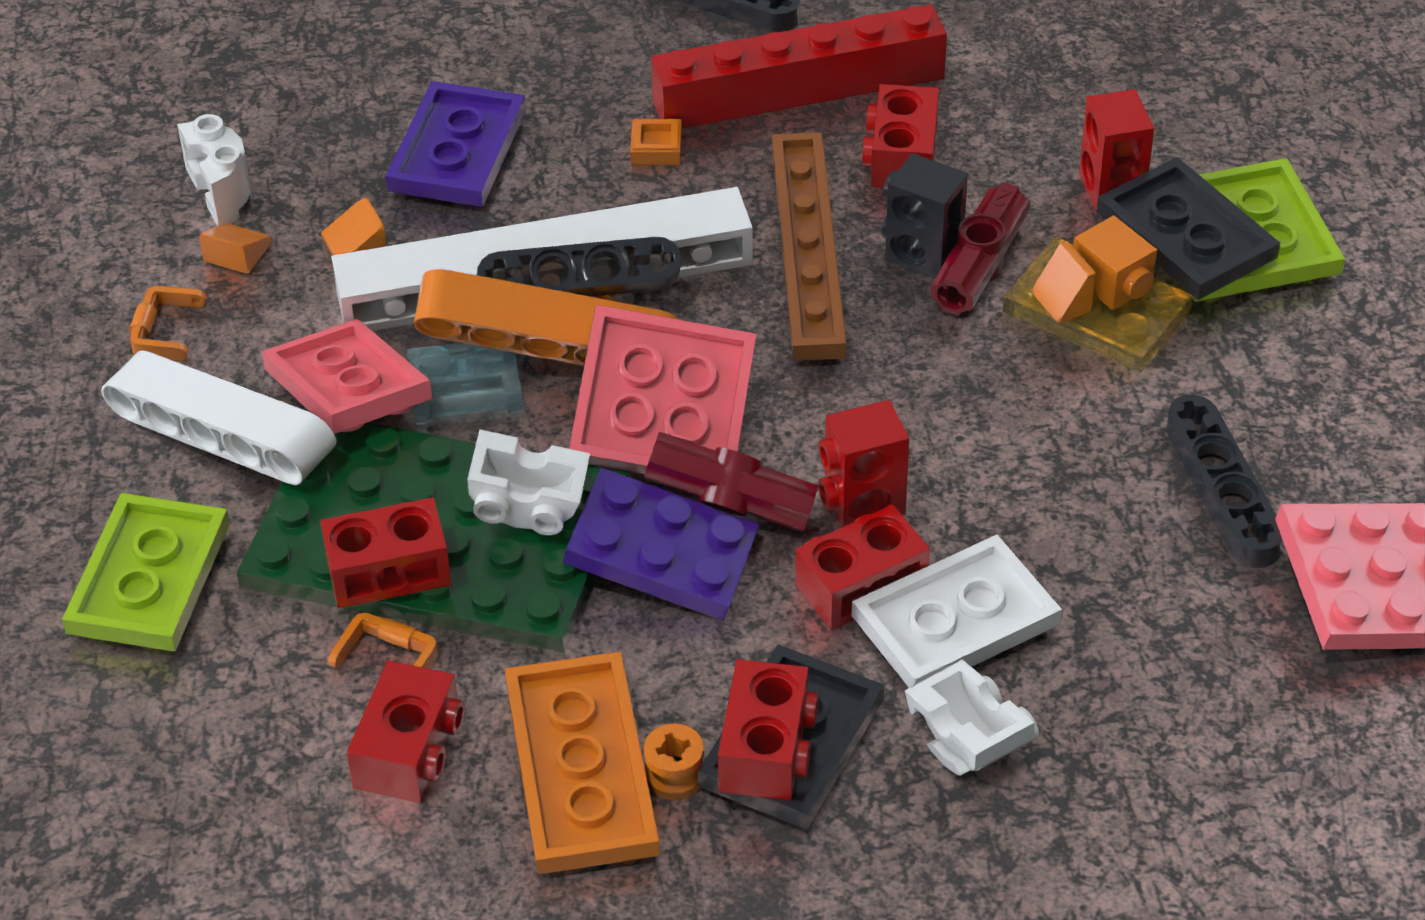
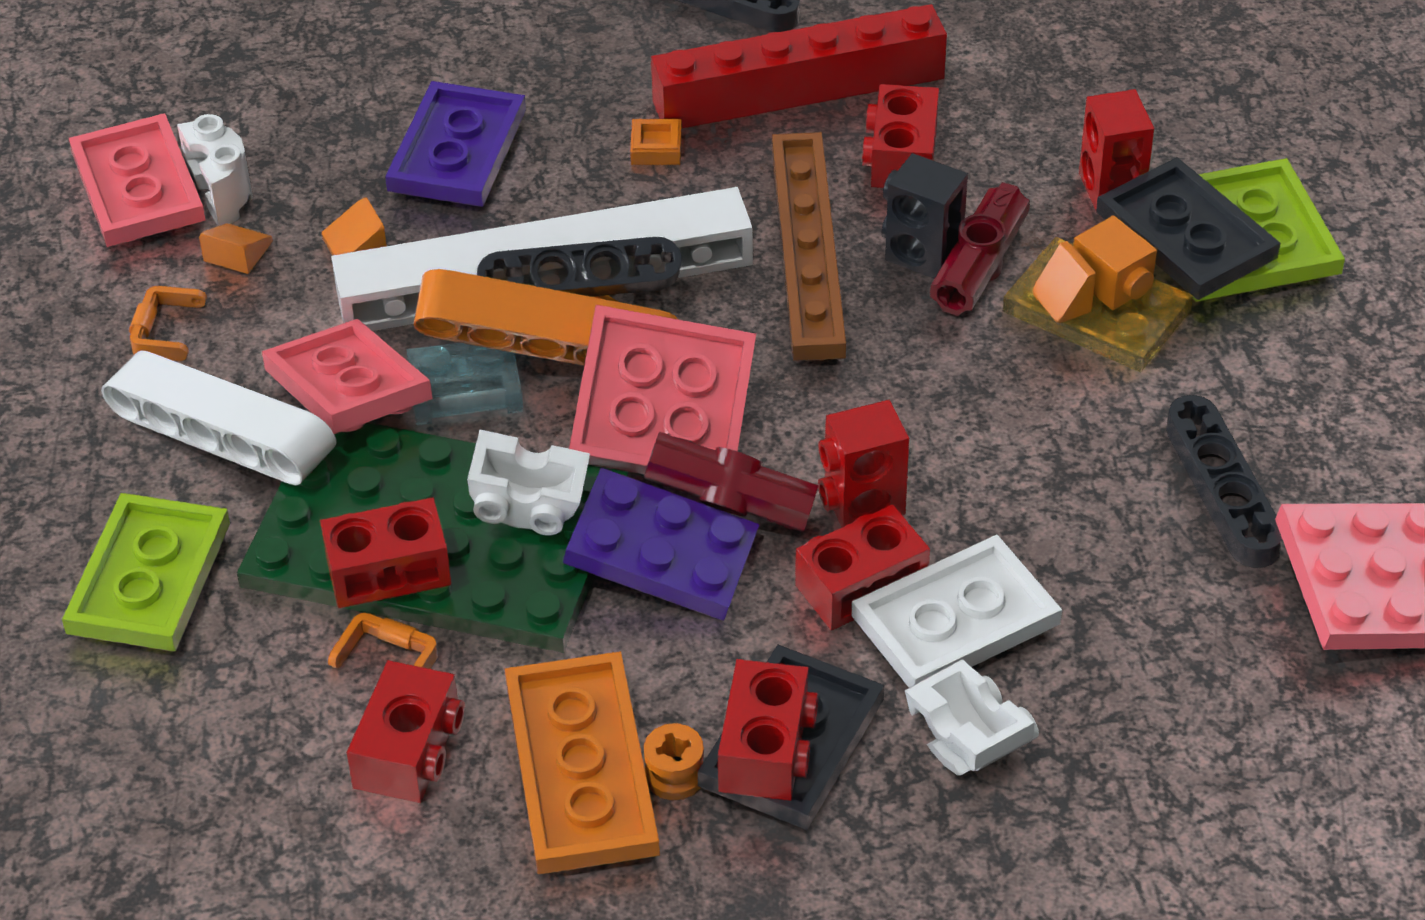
(136, 179): none -> coral plate

